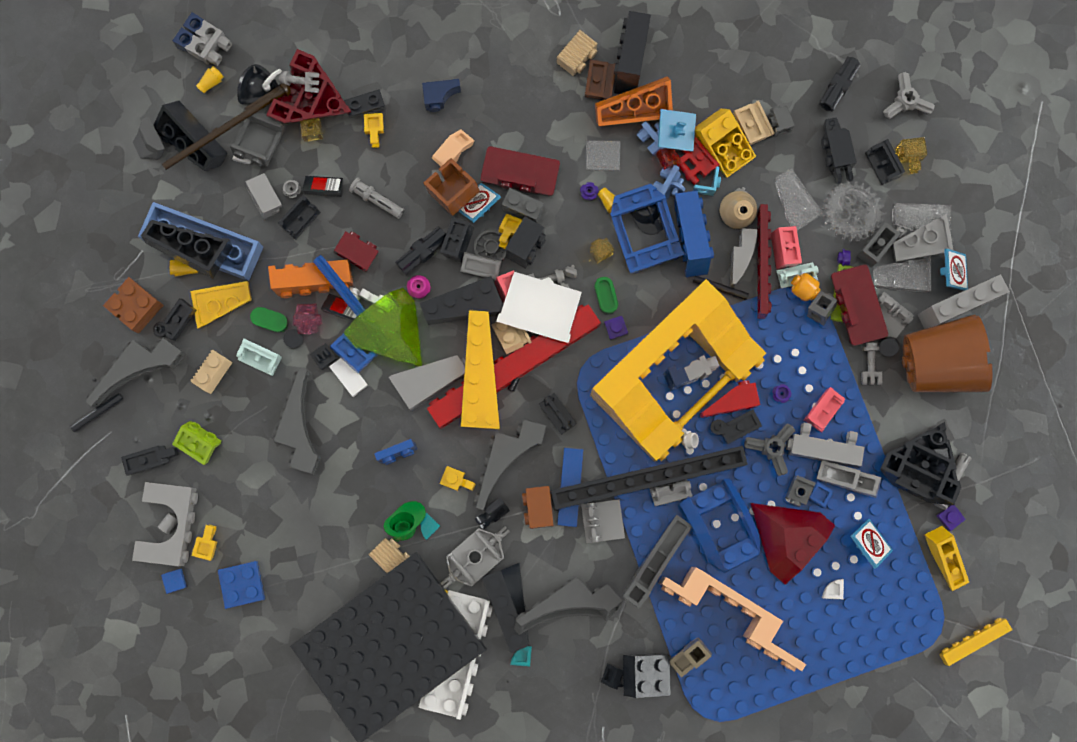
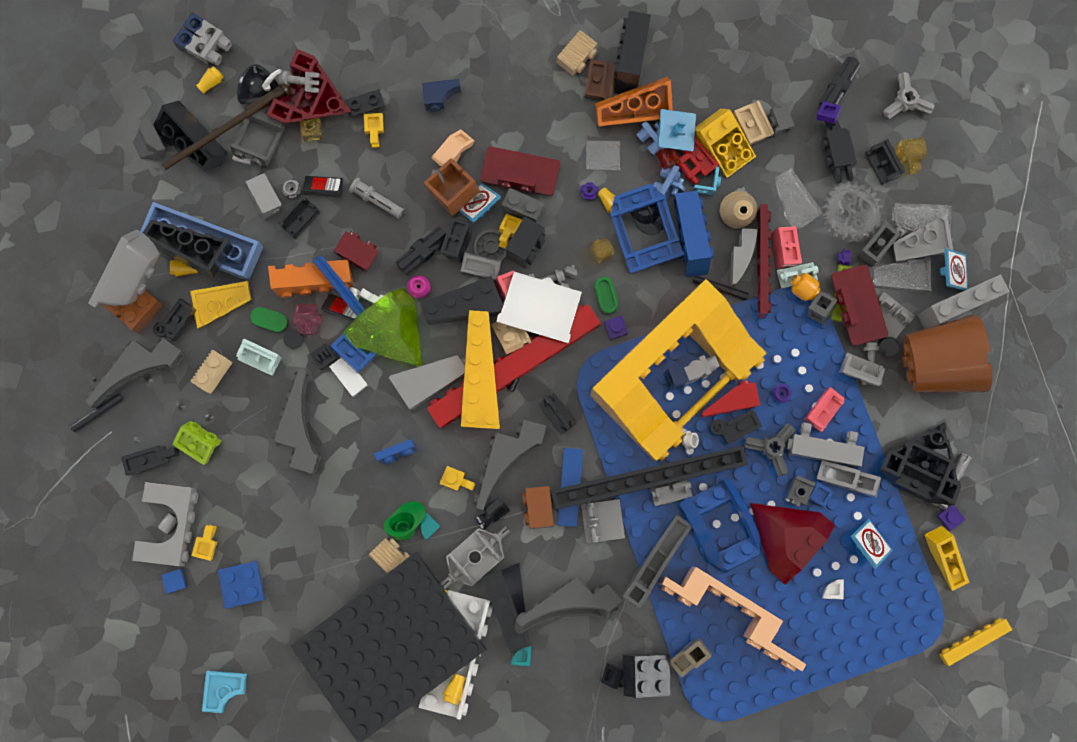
(126, 271): none -> light grey windscreen
(221, 687): none -> medium azure tile
(454, 690): none -> yellow cone
(828, 112): none -> dark purple plate
(862, 370): none -> light grey hinge

